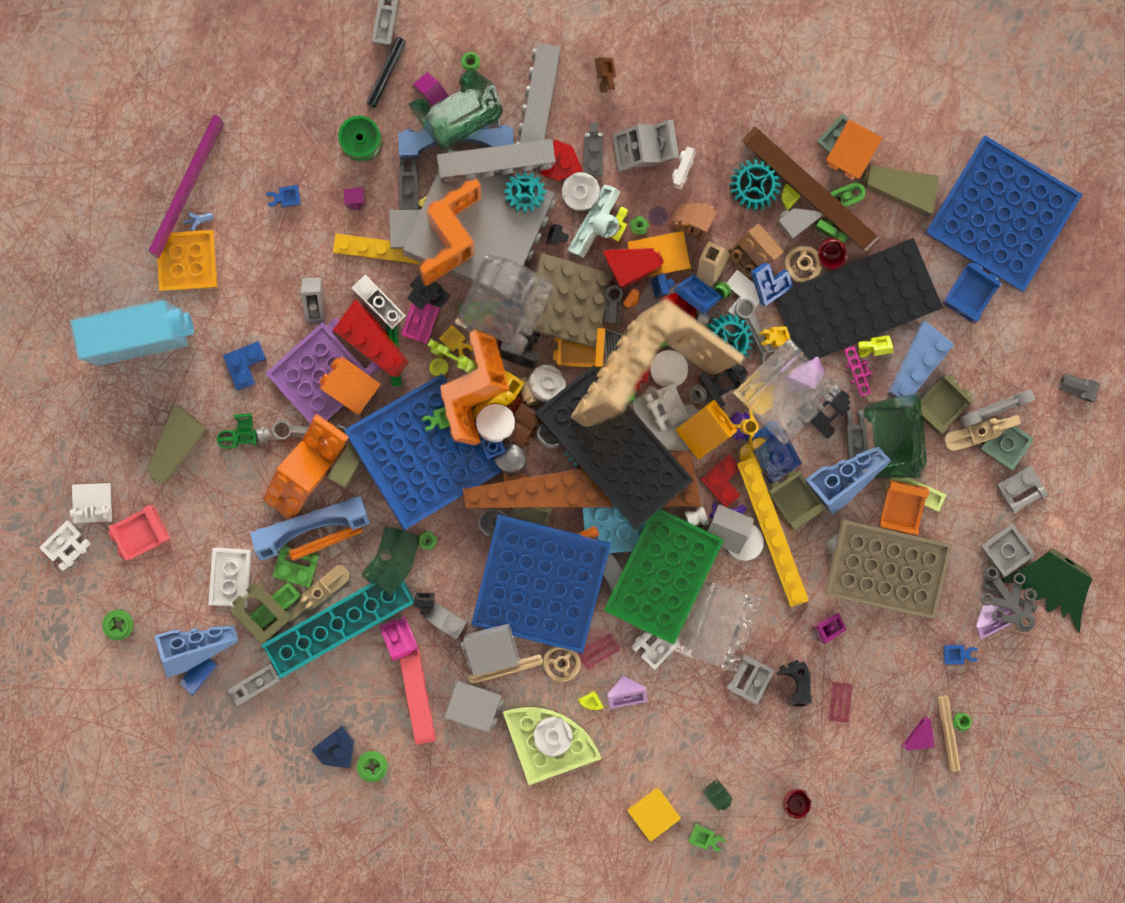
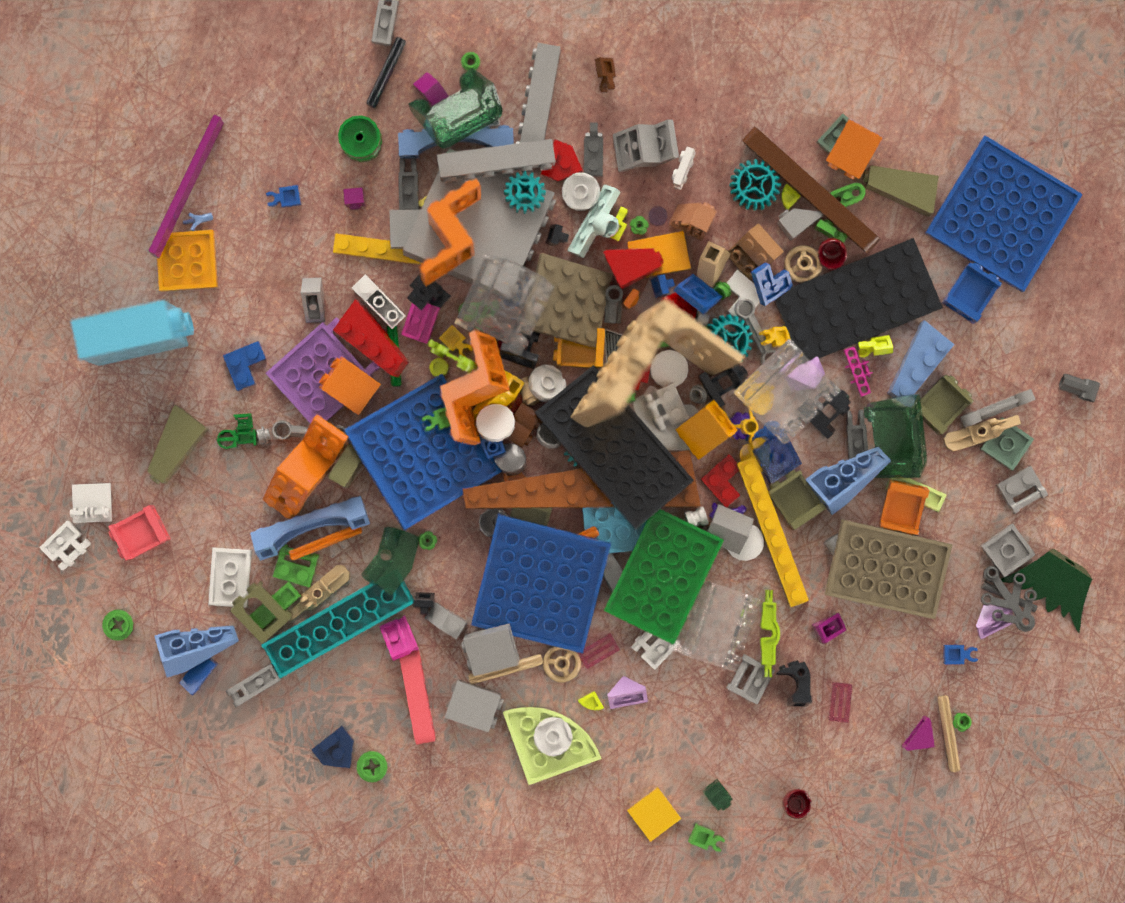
(768, 644): none -> lime piece

